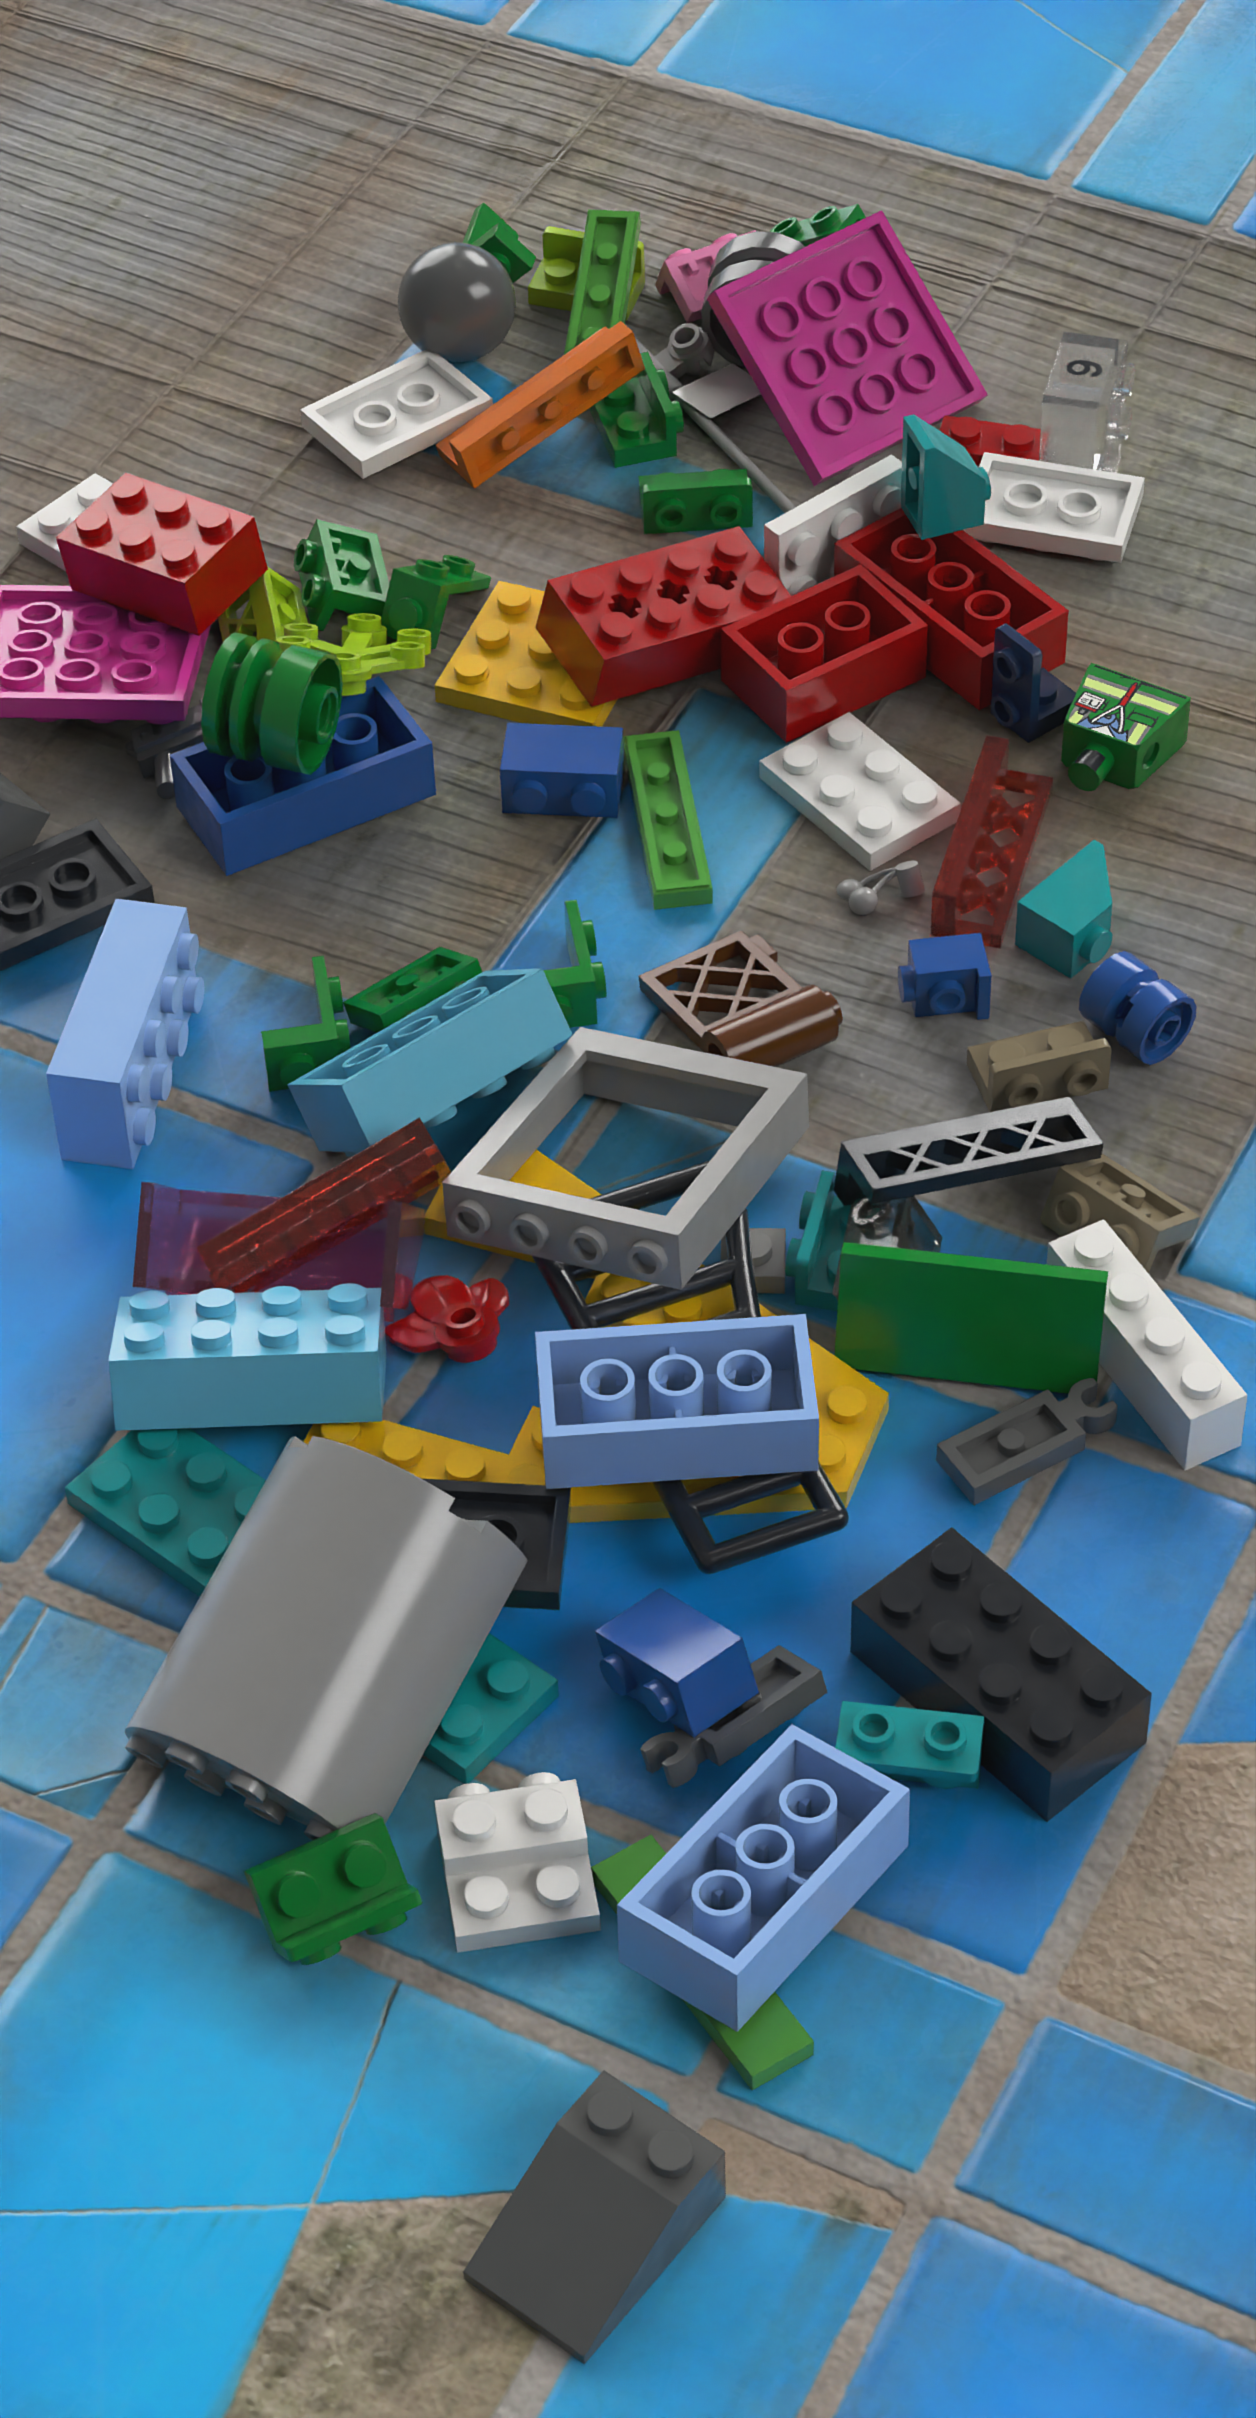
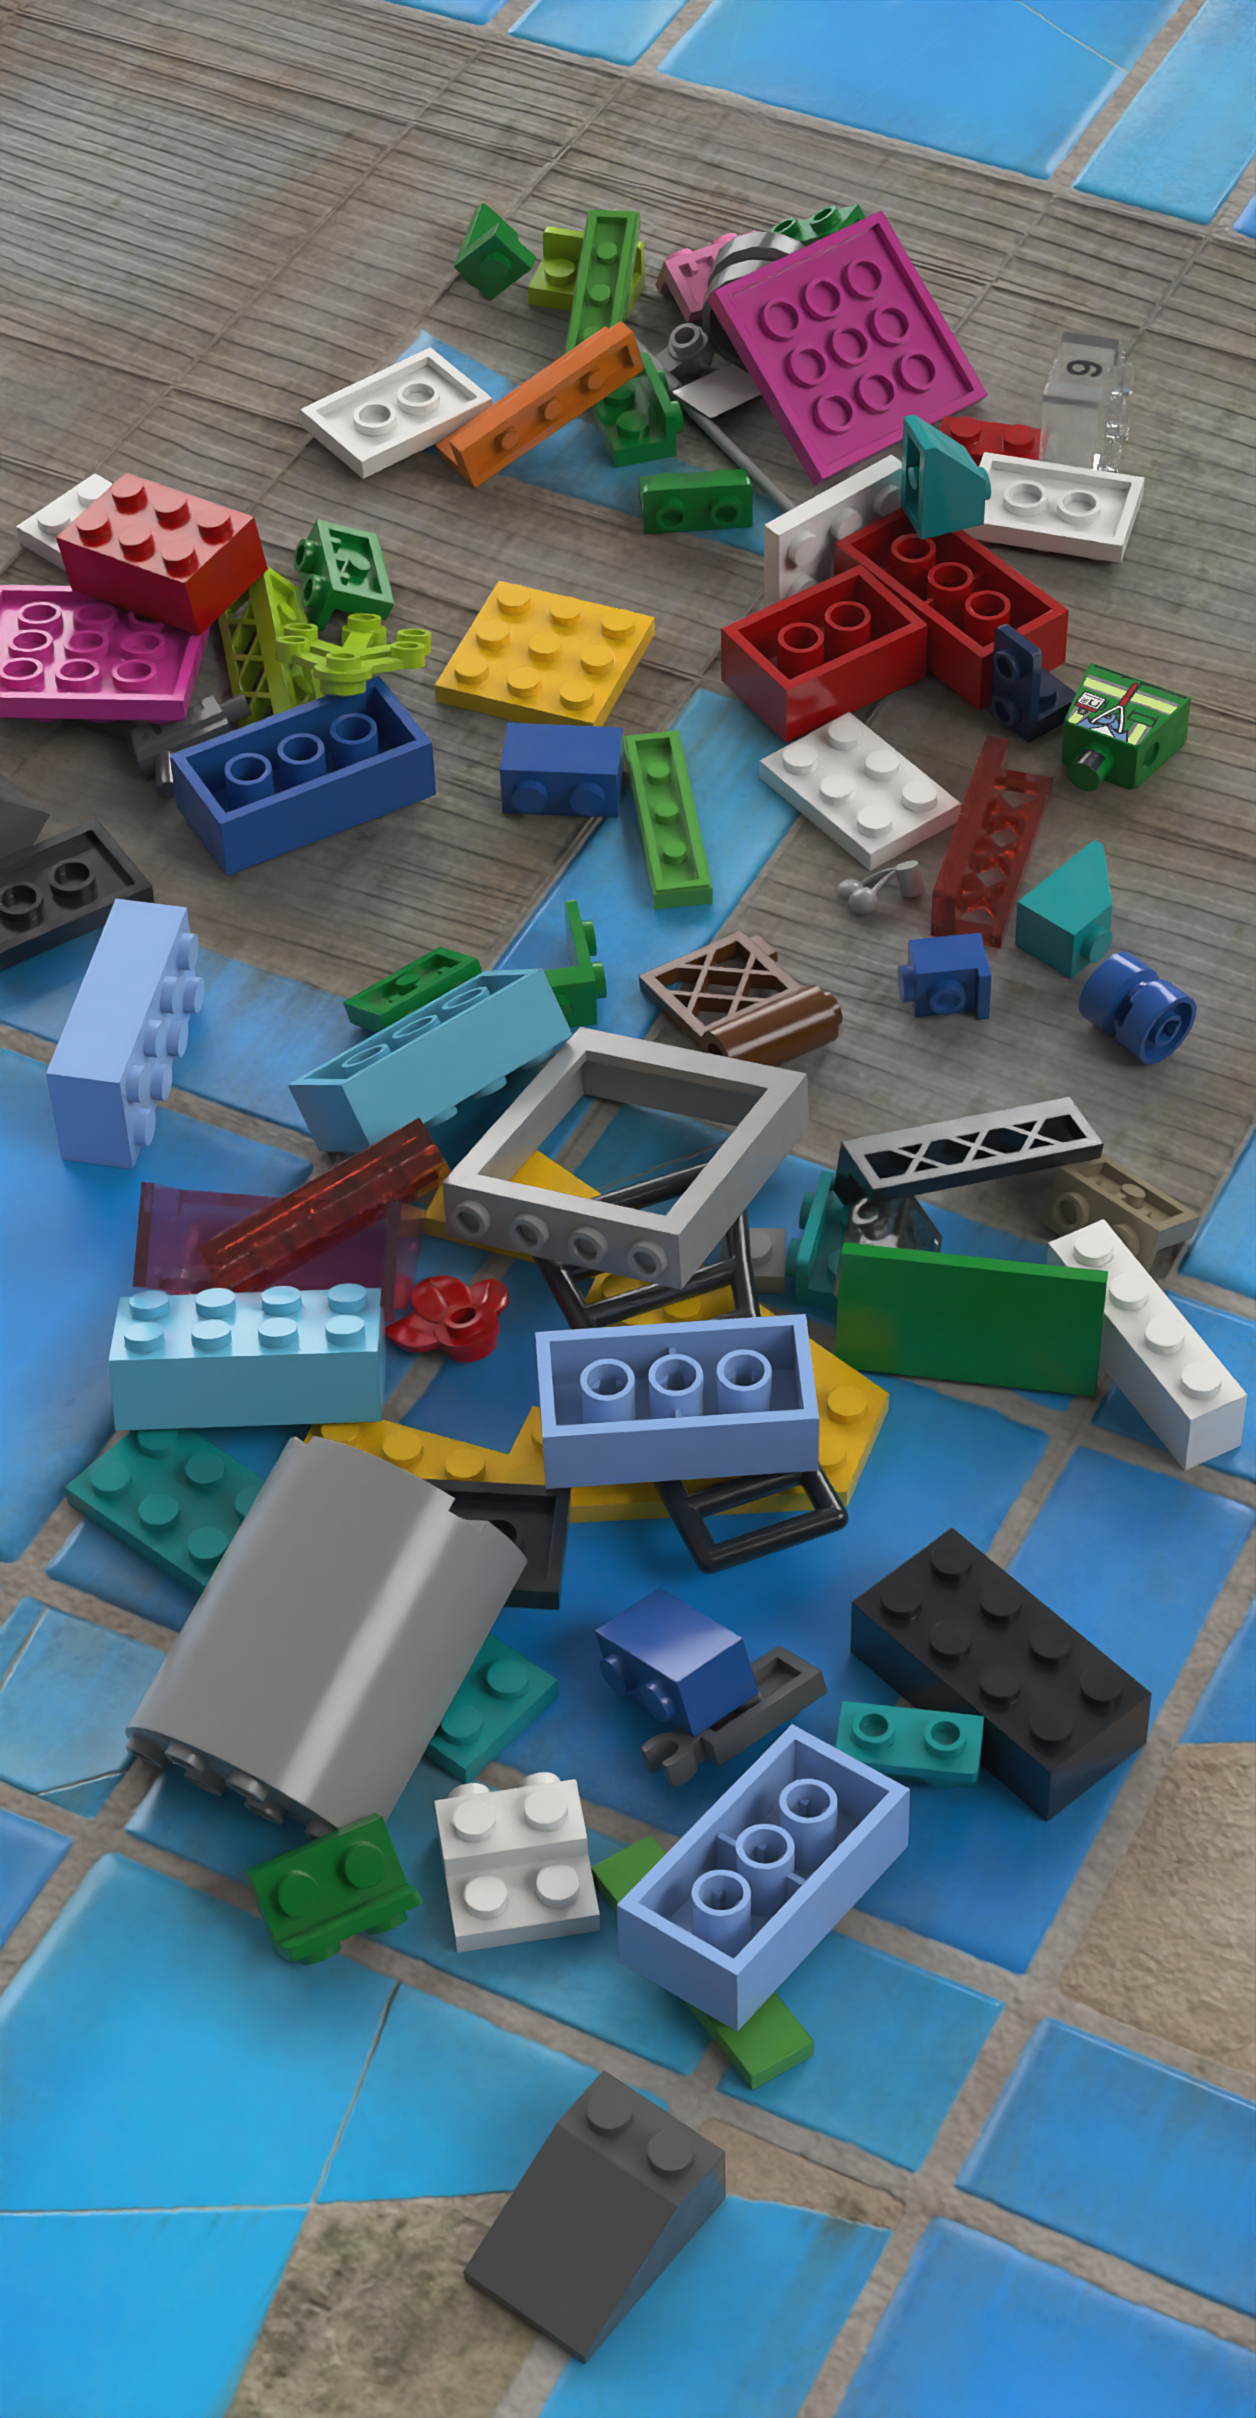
(271, 703): green wheel -> none
(301, 1049): green bracket -> none
(421, 593): green bracket -> none
(456, 302): dark grey piece -> none
(654, 613): red brick -> none
(1023, 1440): dark grey plate -> none
(1040, 1066): dark tan bracket -> none

